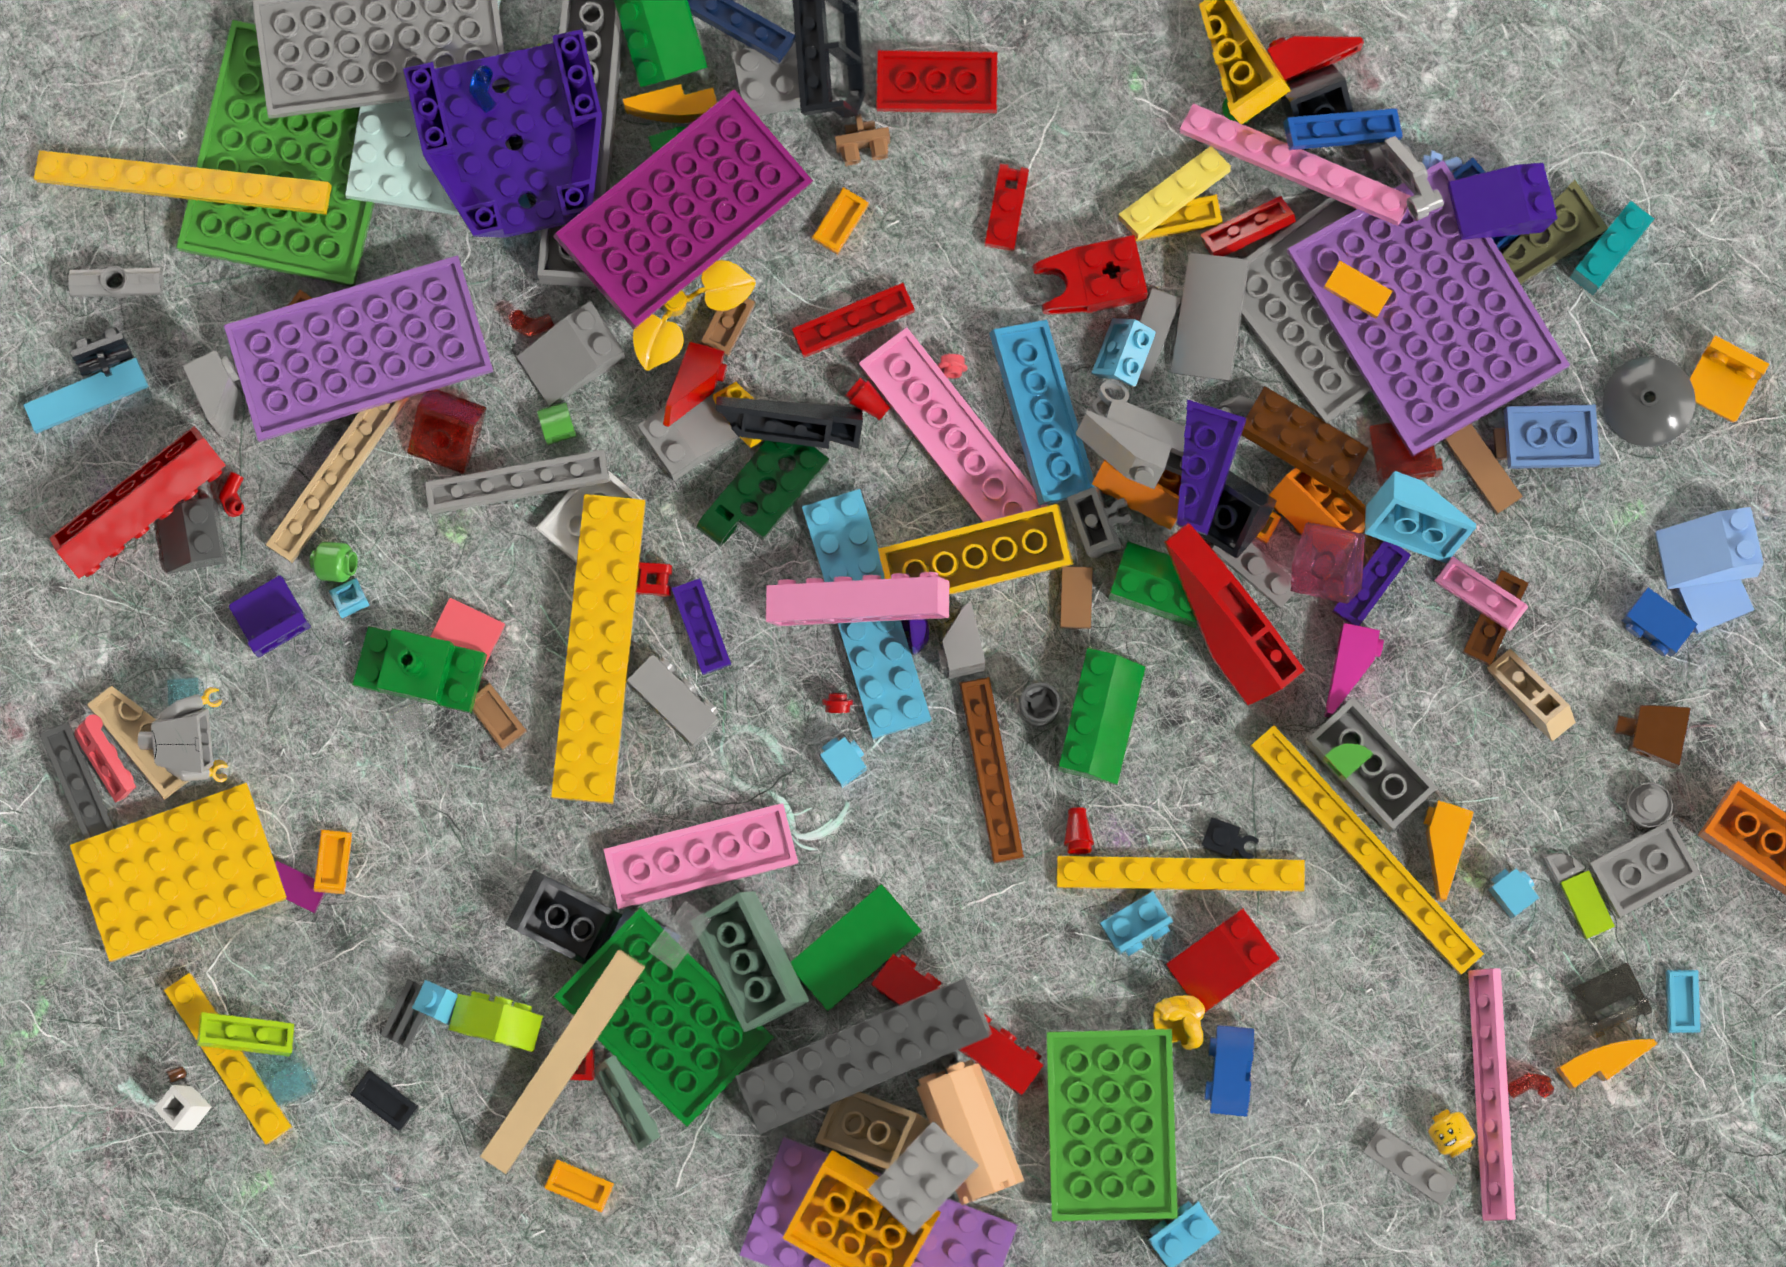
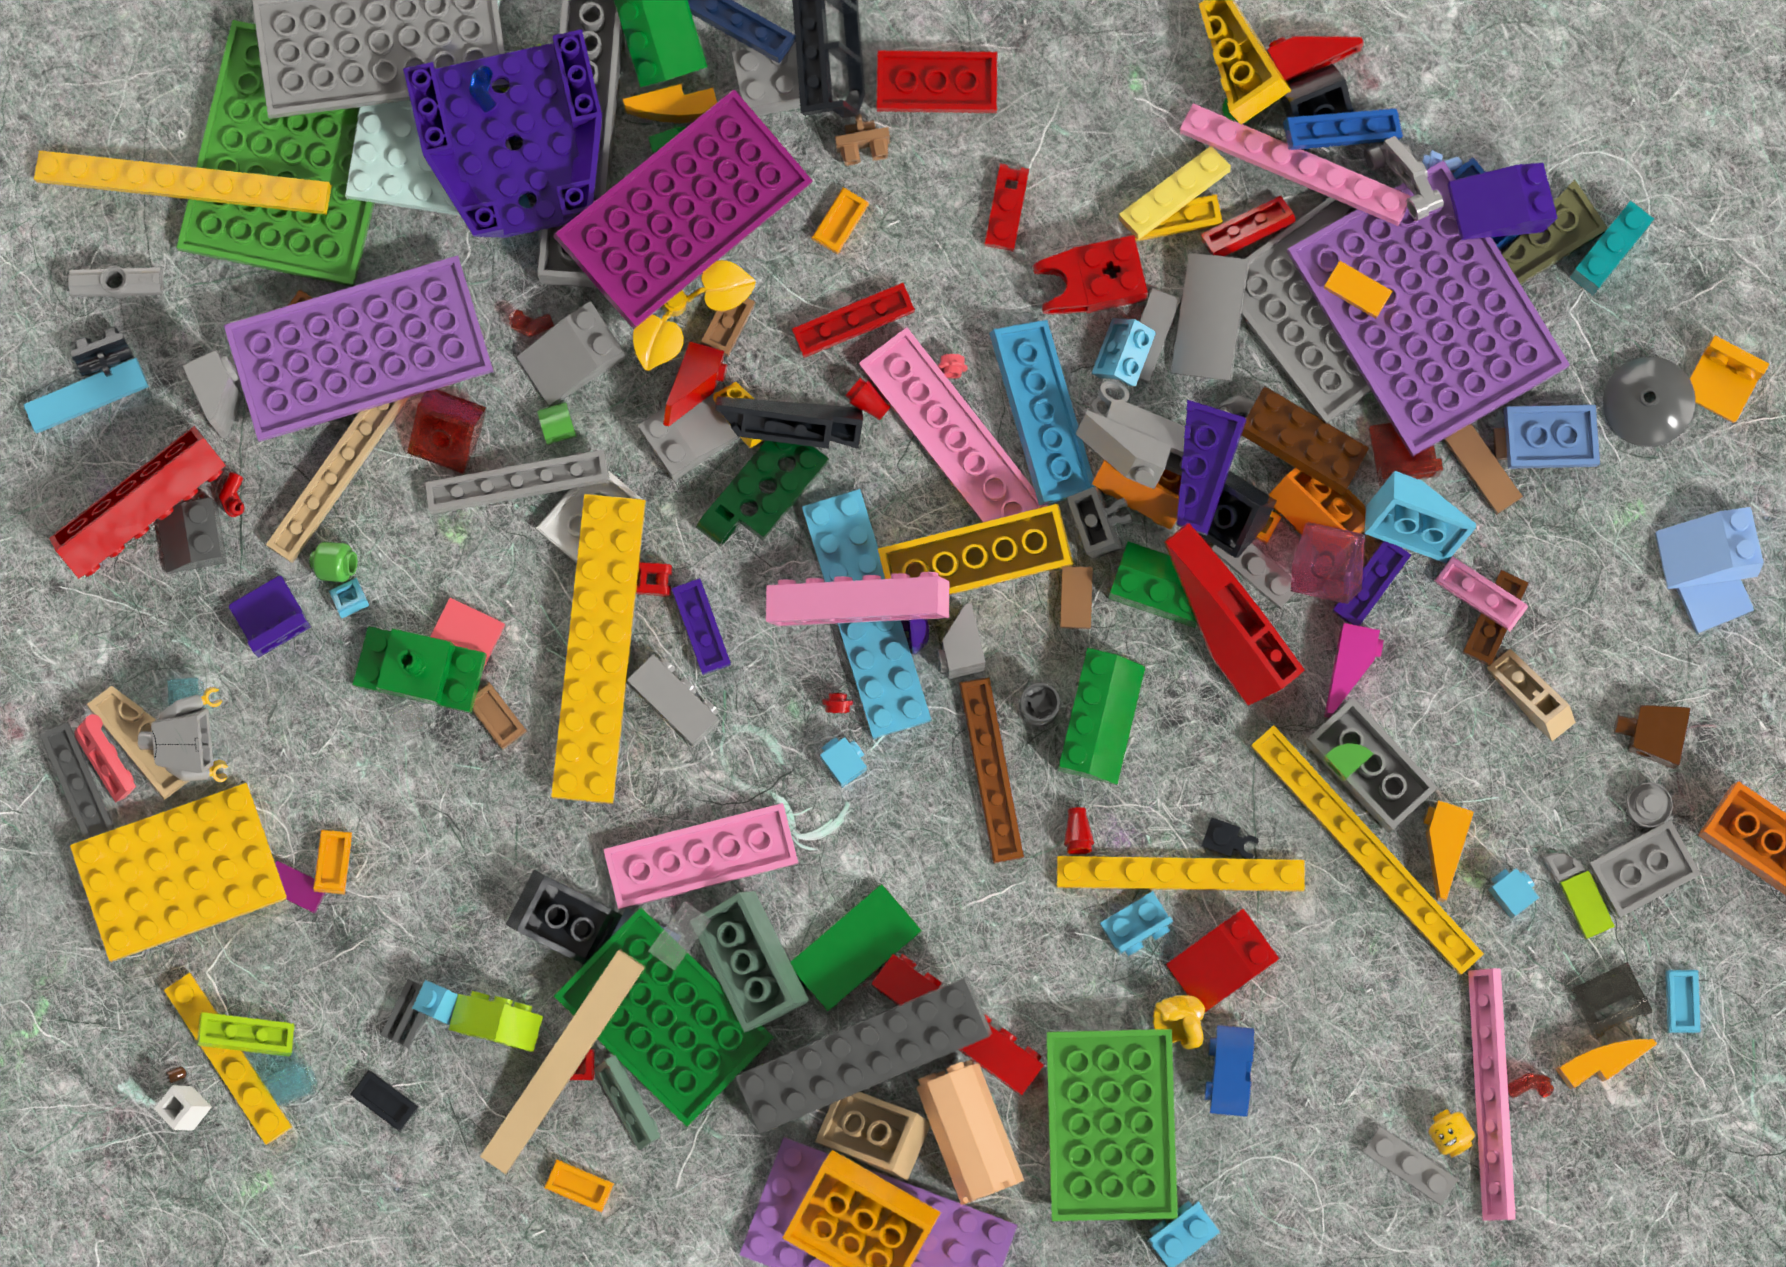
(923, 1178): light grey plate -> none
(1658, 623): blue brick -> none

